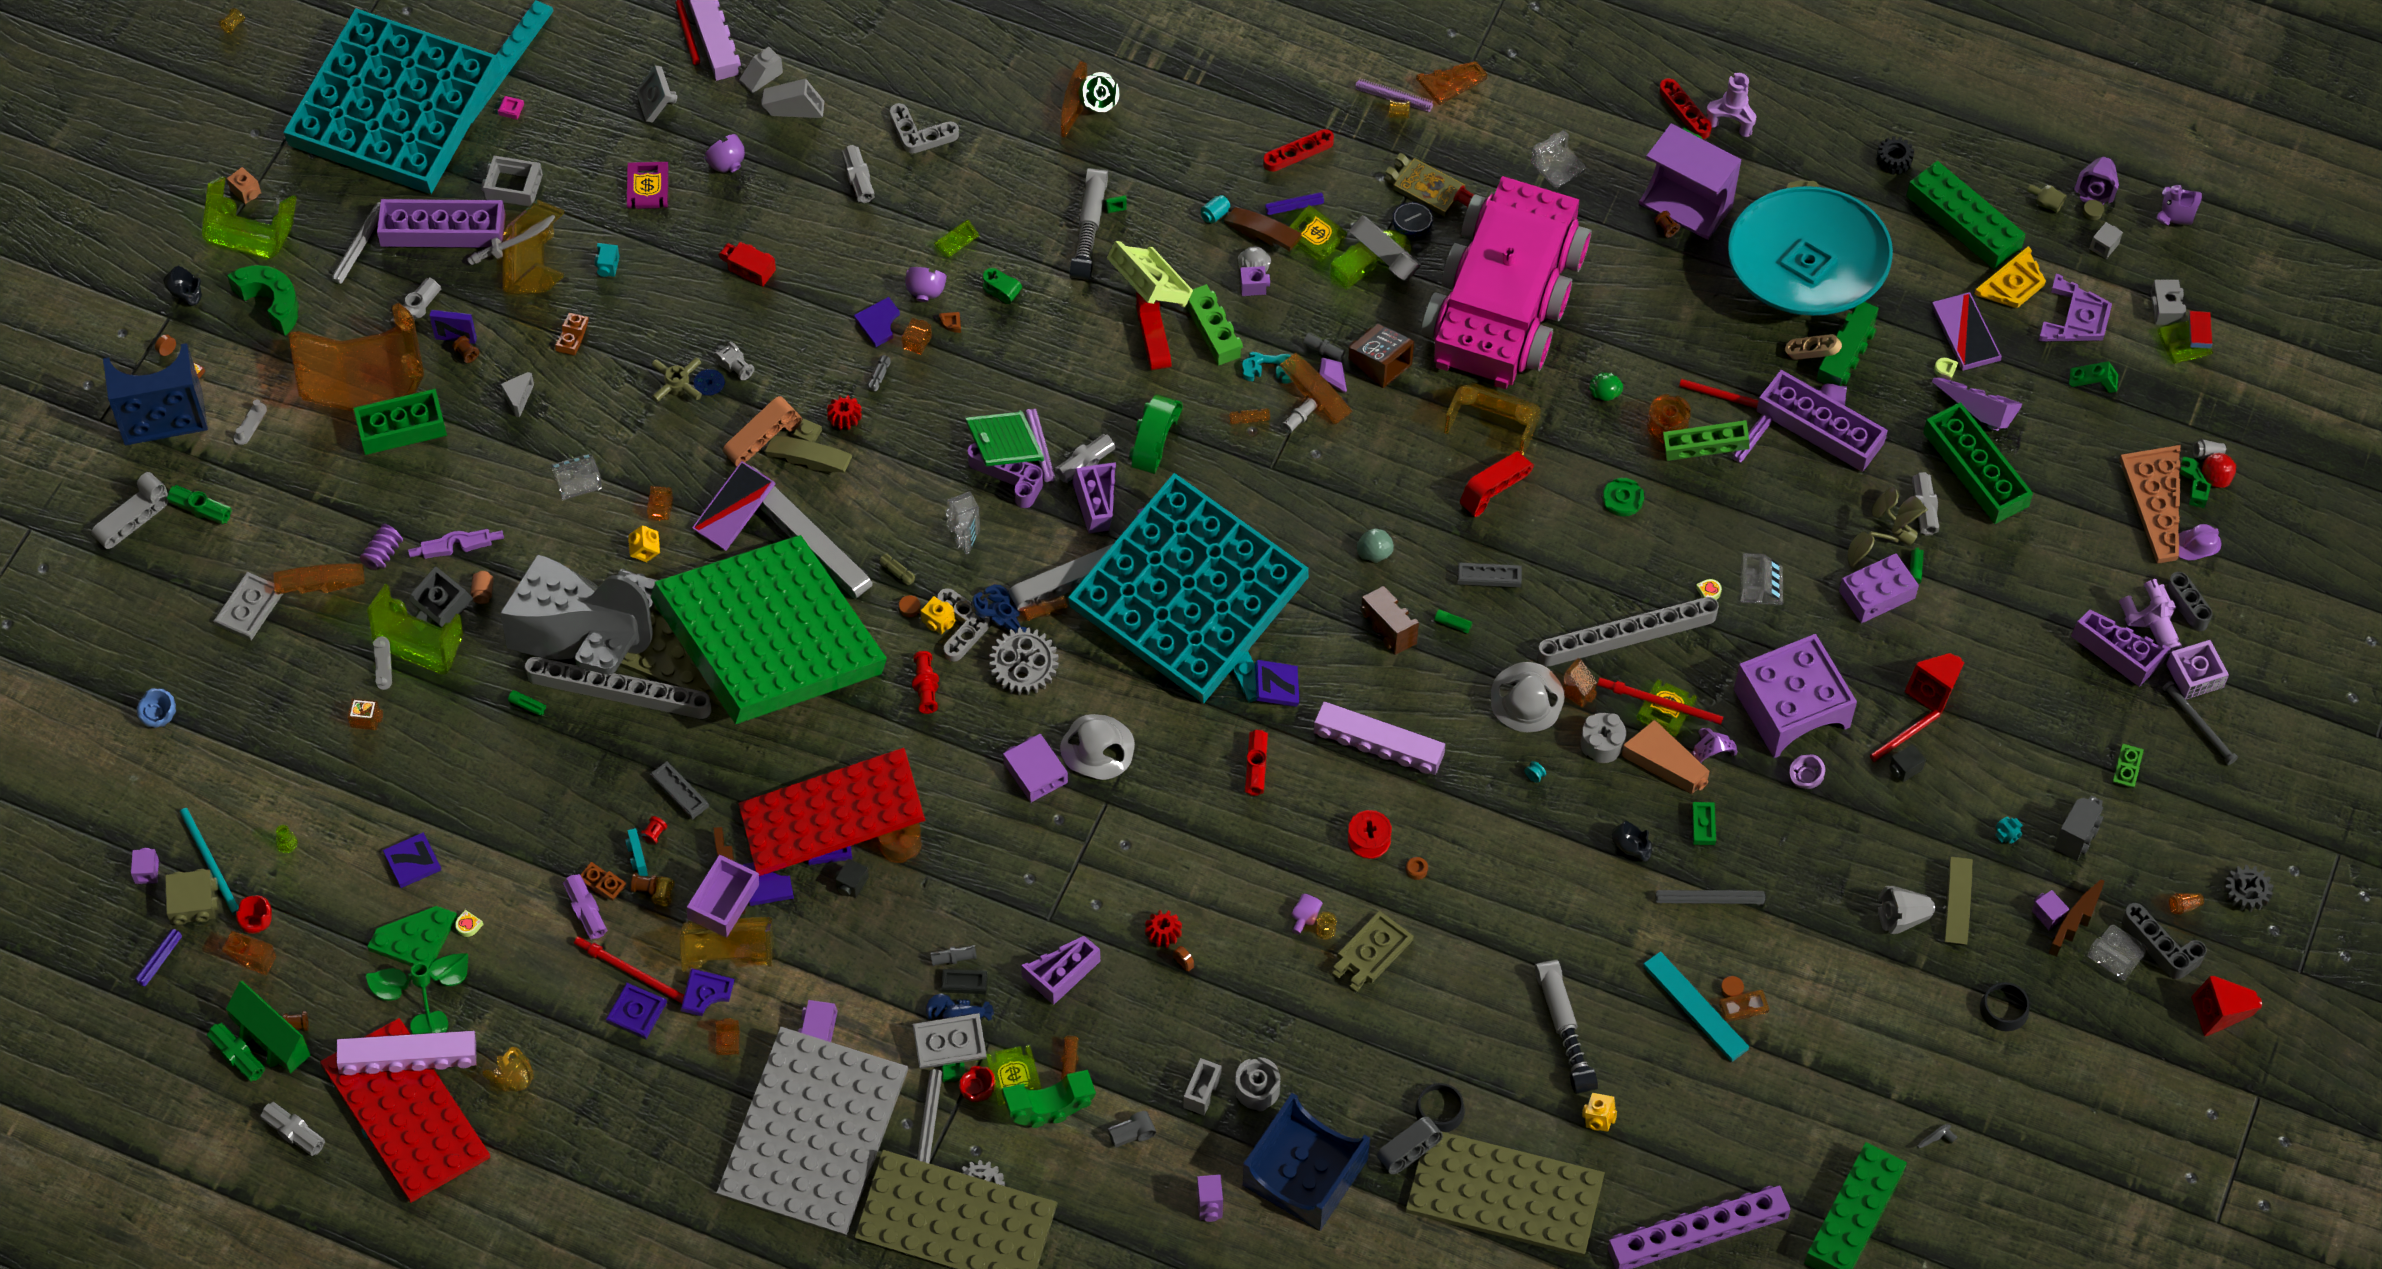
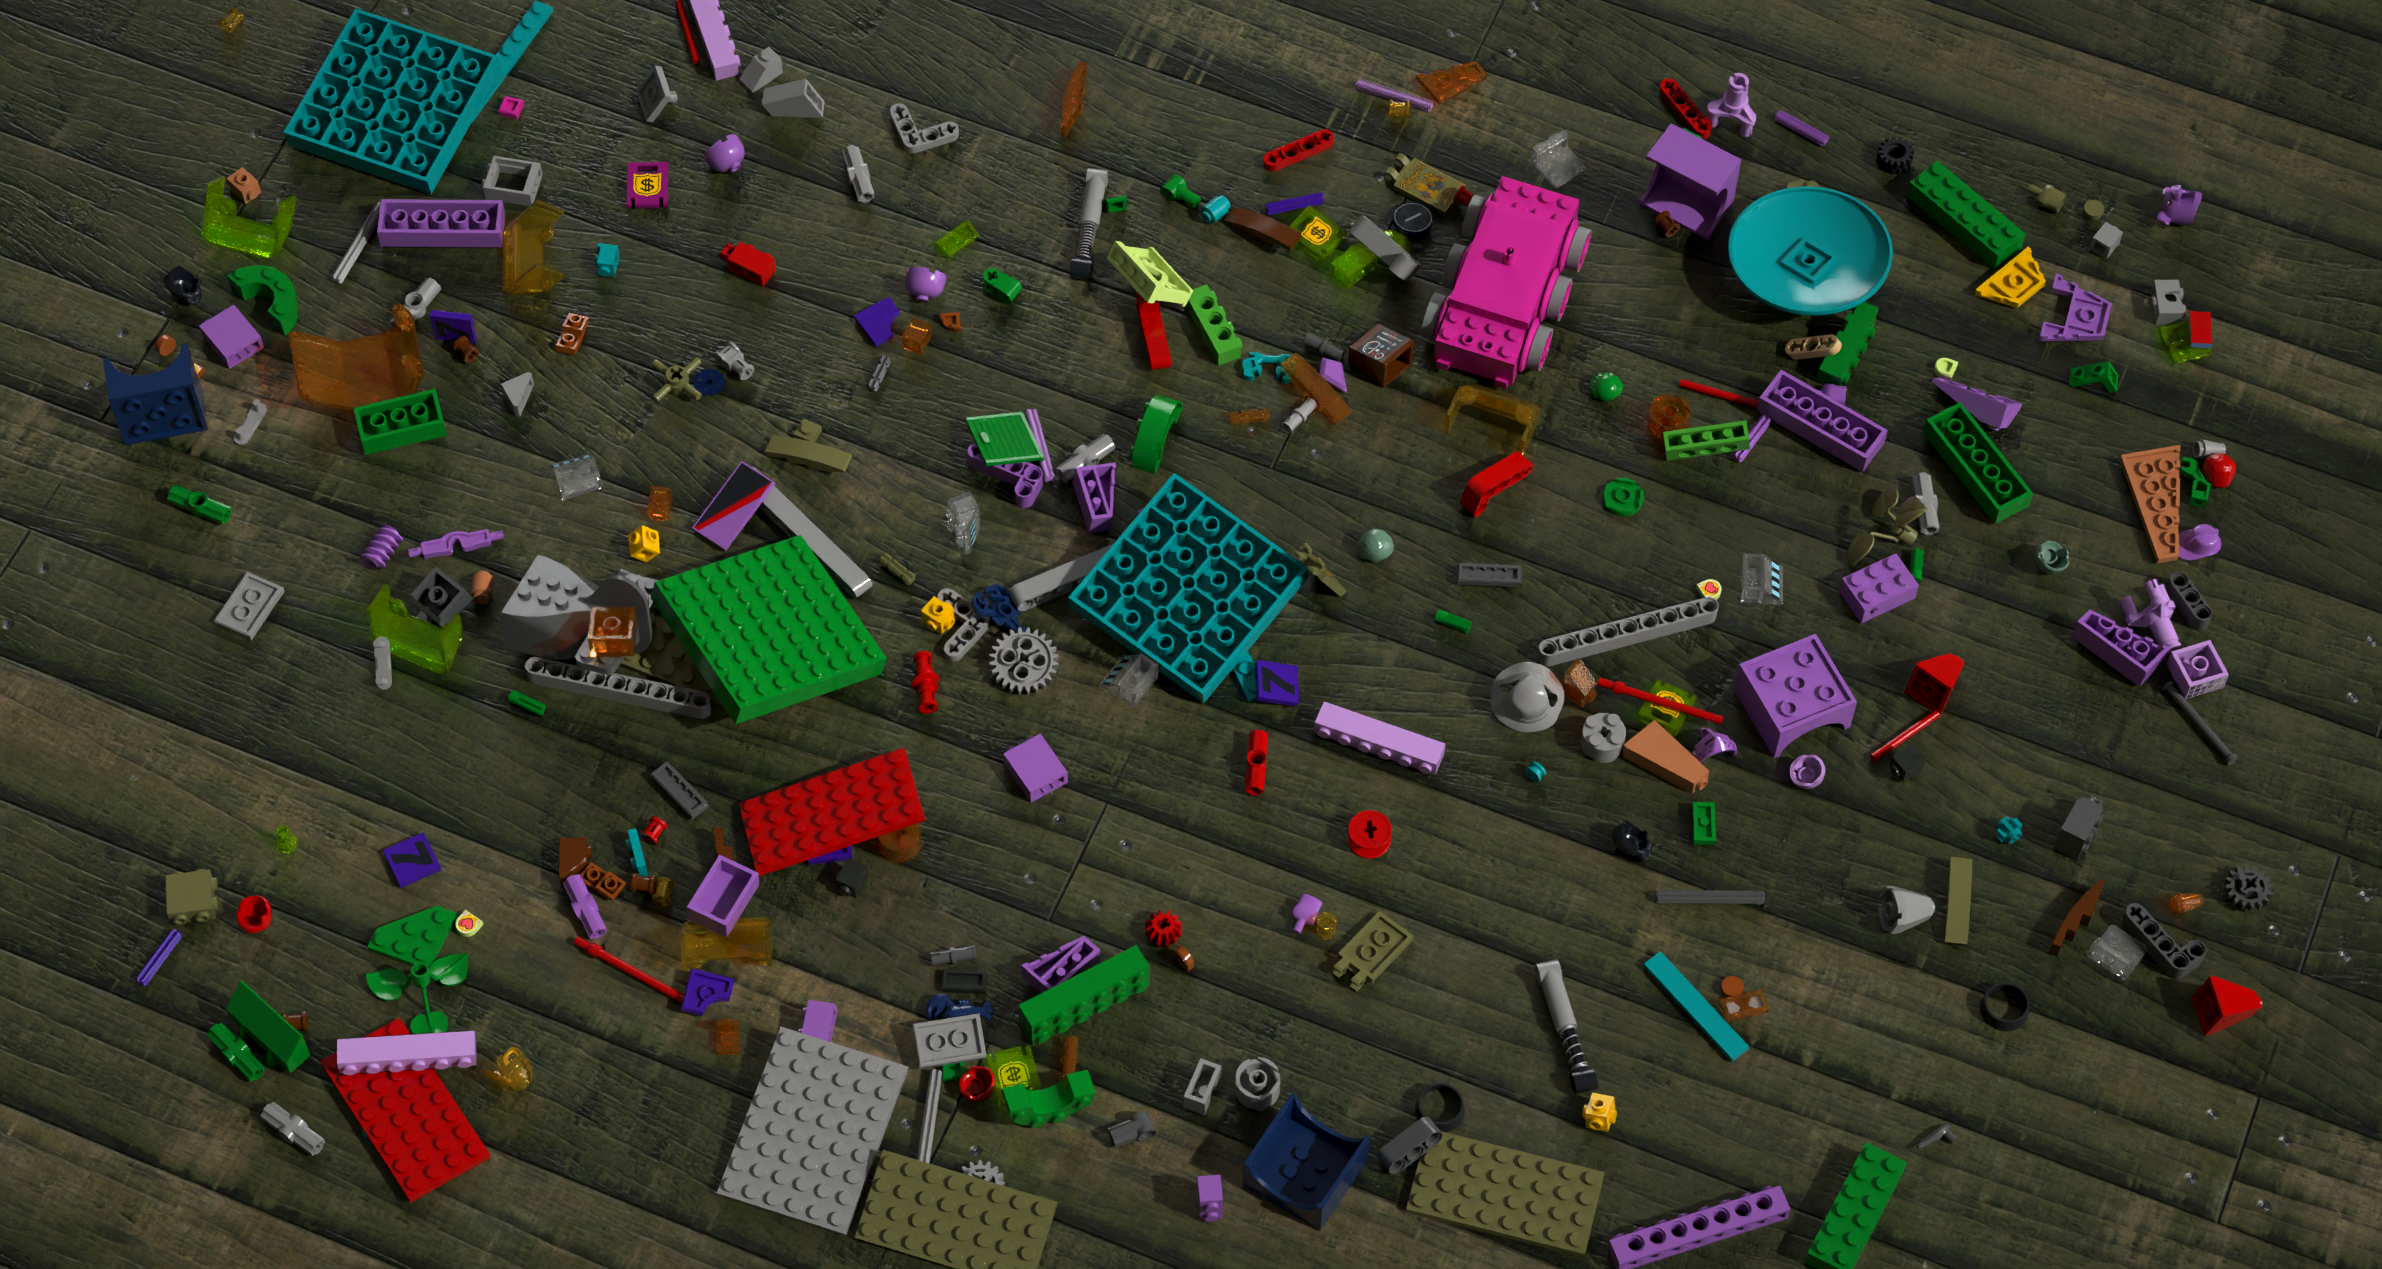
(133, 513): light grey beam -> none
(145, 866): medium lavender brick -> none
(156, 708): medium blue hair -> none
(209, 860): teal piece -> none
(231, 336): none -> medium lavender brick
(250, 952): clear orange slope -> none
(317, 577): clear orange slope -> none
(364, 714): clear orange brick -> none
(498, 246): light grey sword -> none
(573, 857): none -> reddish brown slope
(612, 631): none -> clear orange brick
(636, 1011): dark purple tile -> none
(761, 430): nougat beam -> none
(771, 888): dark purple tile -> none
(844, 412): red gear -> none
(909, 606): dark orange tile -> none
(1045, 607): clear orange pin -> none
(1084, 995): none -> green brick
(1095, 735): light grey piece -> none
(1098, 92): green cylinder -> none
(1131, 677): none -> clear slope
(1176, 188): none -> green pin
(1254, 257): light grey hair -> none
(1254, 281): medium lavender brick -> none
(1317, 567): none -> olive tile
(1389, 620): reddish brown wedge -> none
(1416, 868): dark orange tile -> none
(1801, 128): none -> medium lavender axle
(1966, 331): tile -> none
(2050, 909): medium lavender brick -> none
(2051, 557): none -> sand green hair
(2098, 181): medium lavender cone -> none
(2128, 765): bright green slope -> none

